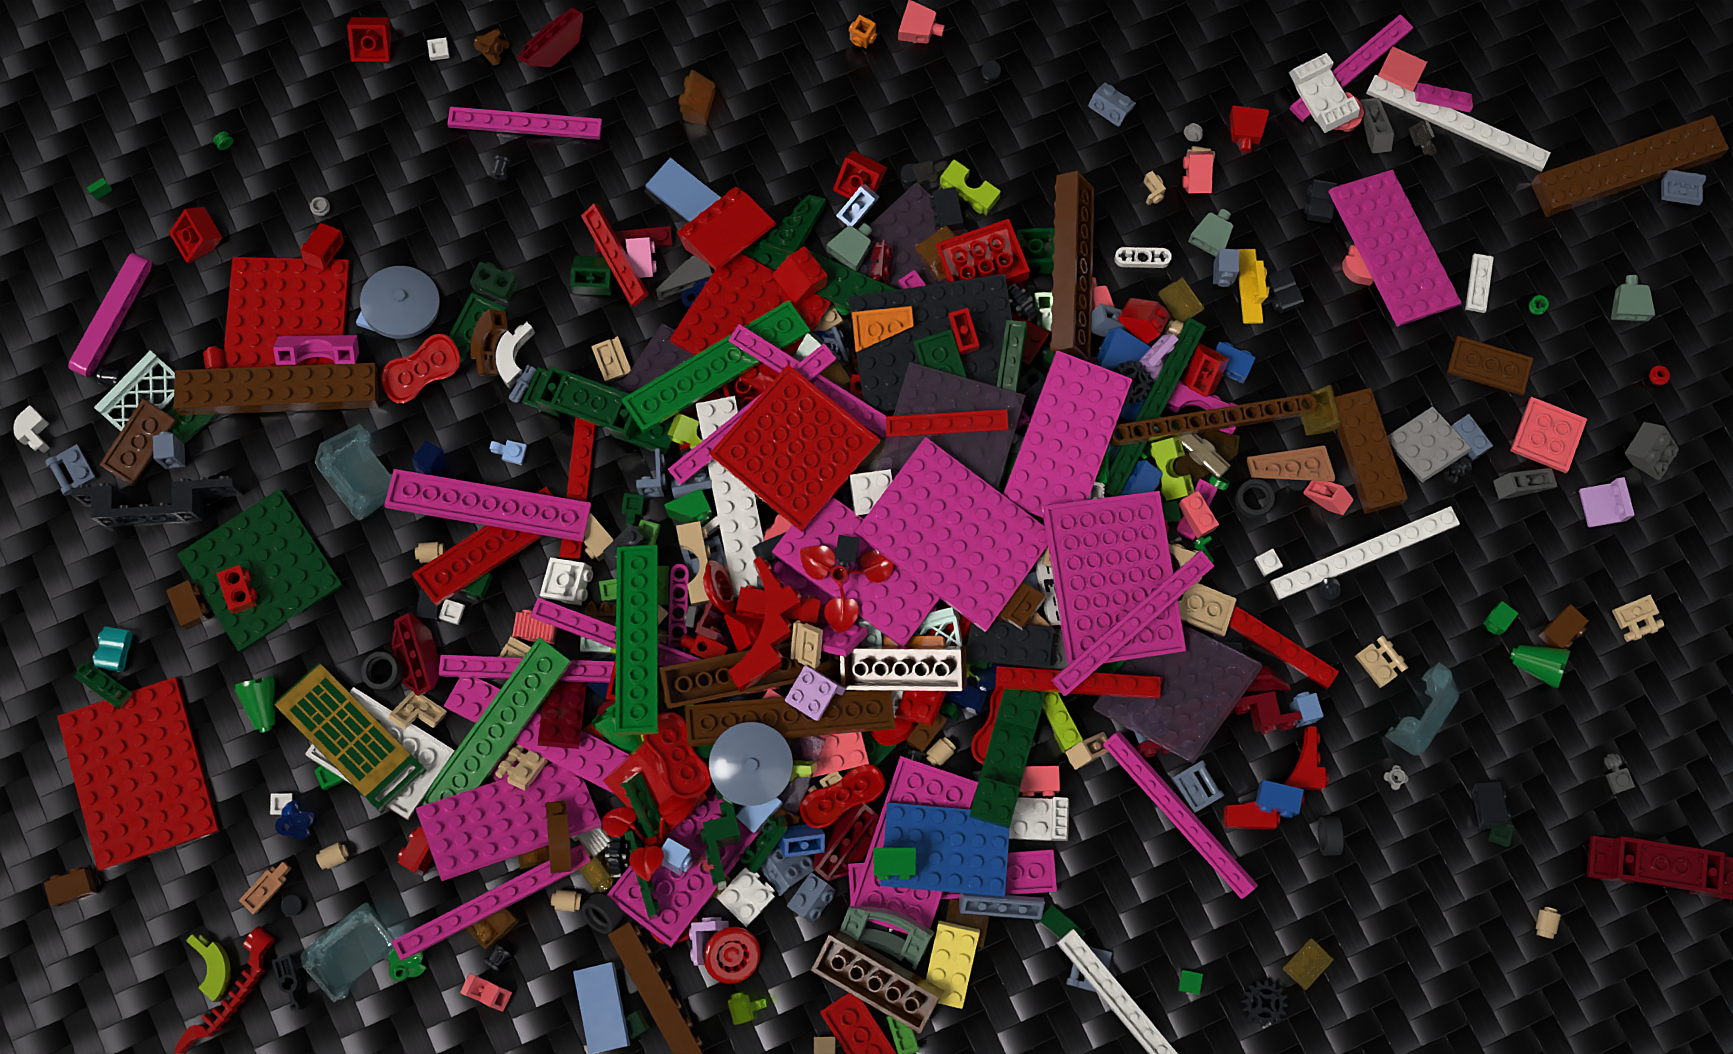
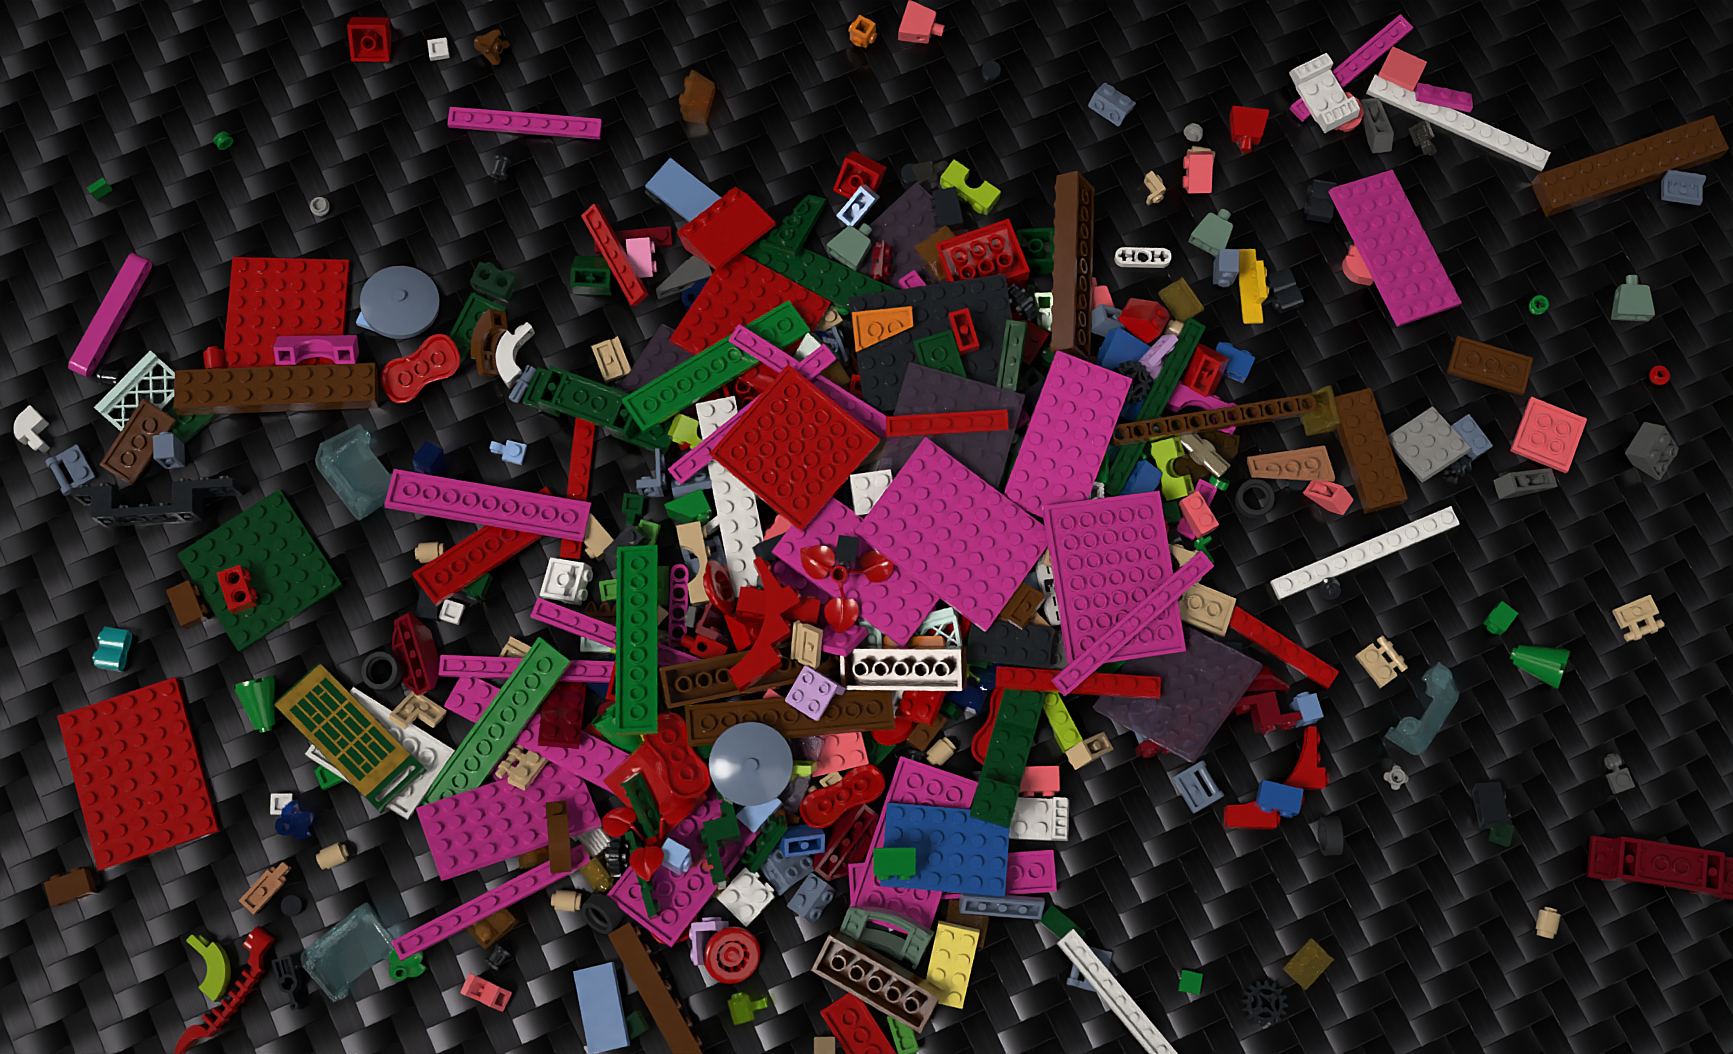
(103, 685): dark green plate -> none
(195, 233): red slope -> none
(322, 246): red brick -> none
(417, 853): red slope -> none
(530, 629): coral brick -> none
(553, 40): dark red wedge -> none
(800, 276): red slope -> none
(1180, 815): dark pink plate -> none
(1268, 562): white plate -> none
(1479, 283): white tile -> none
(1564, 628): reddish brown brick -> none
(1607, 503): lavender bracket -> none

